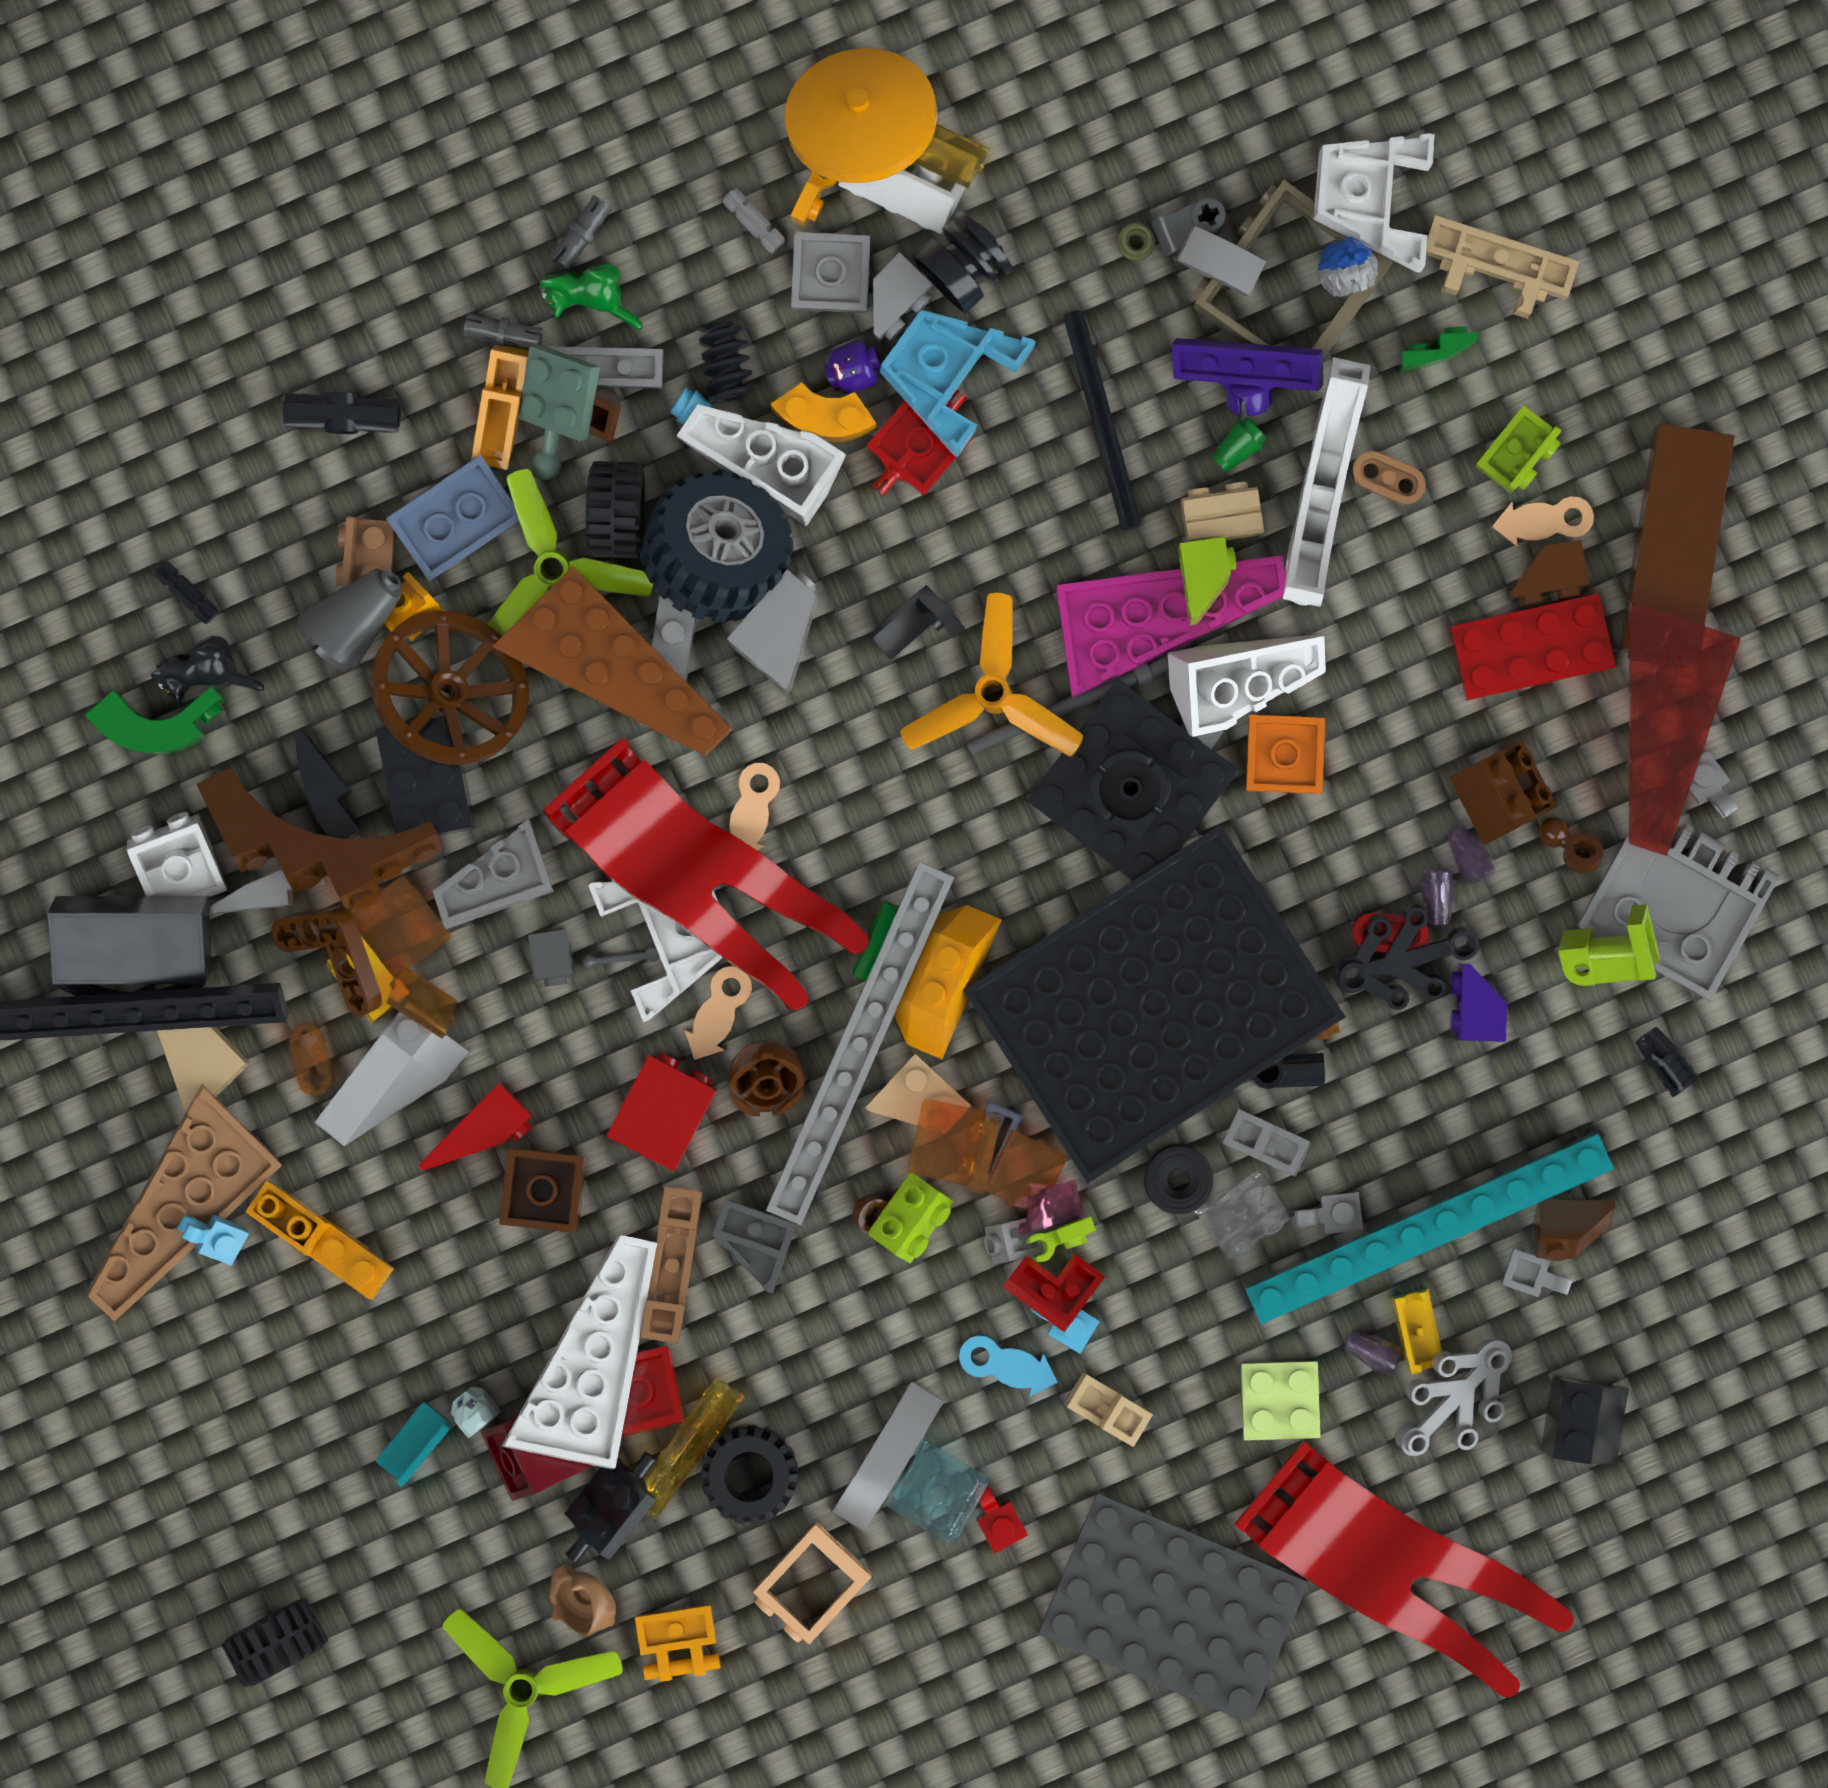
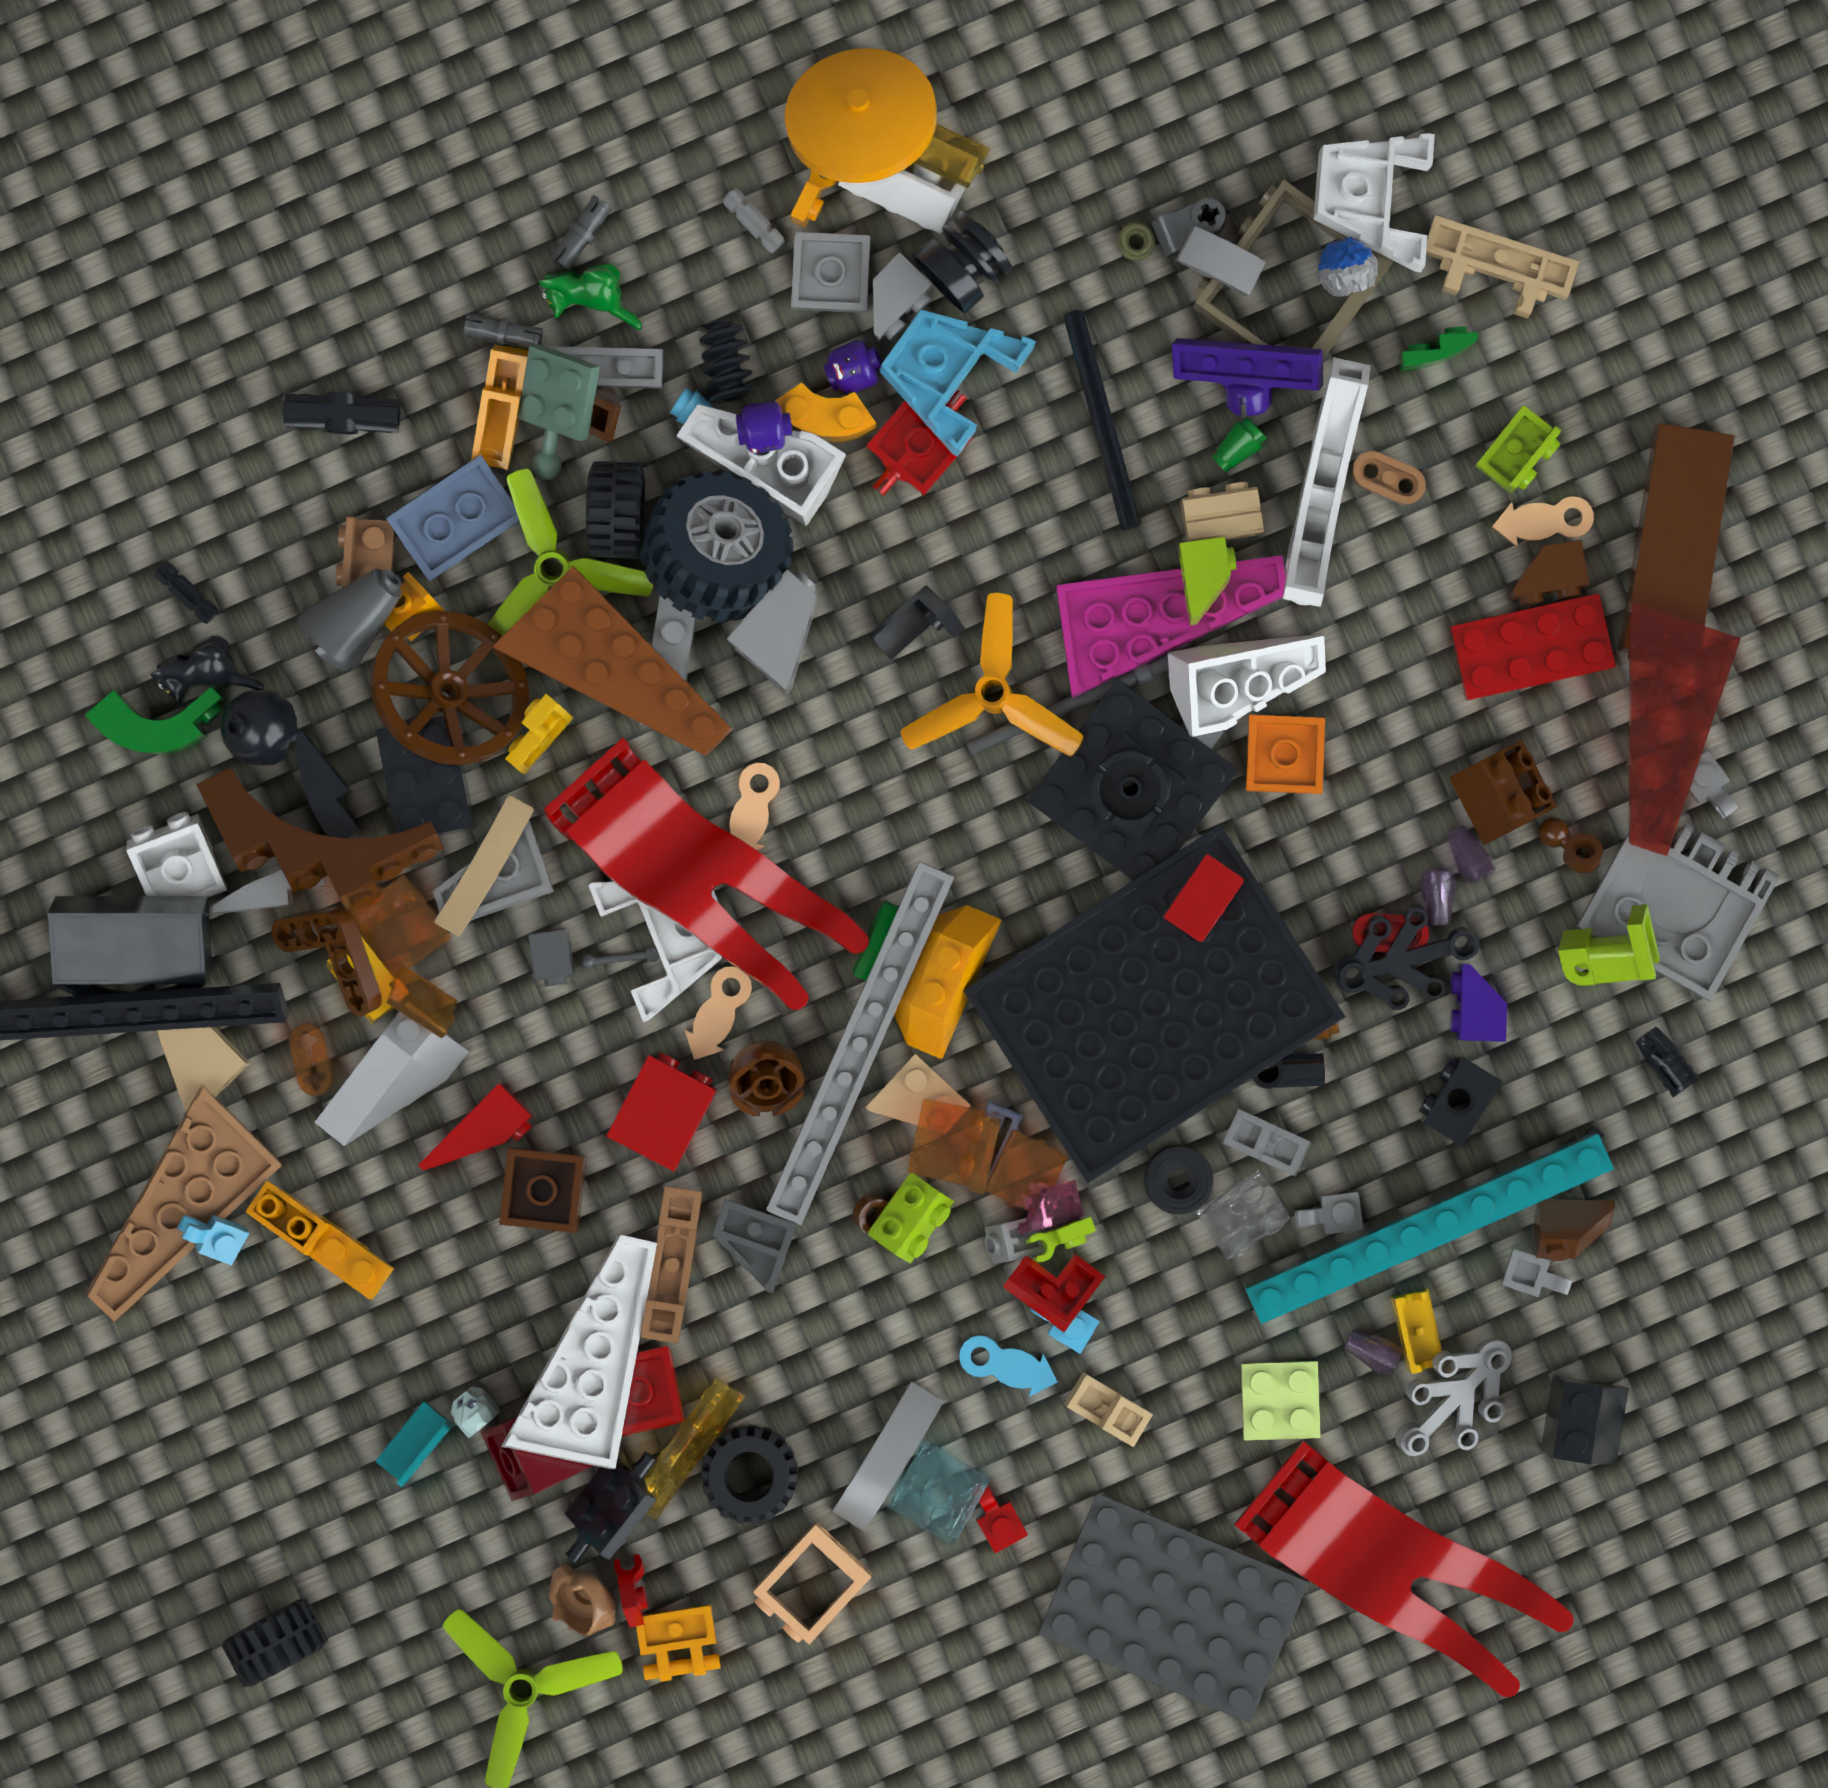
(259, 727): none -> black cylinder
(485, 866): none -> tan sticker
(545, 723): none -> yellow plate
(632, 1597): none -> red plate
(763, 427): none -> dark purple head
(1204, 898): none -> red panel
(1479, 1089): none -> black brick

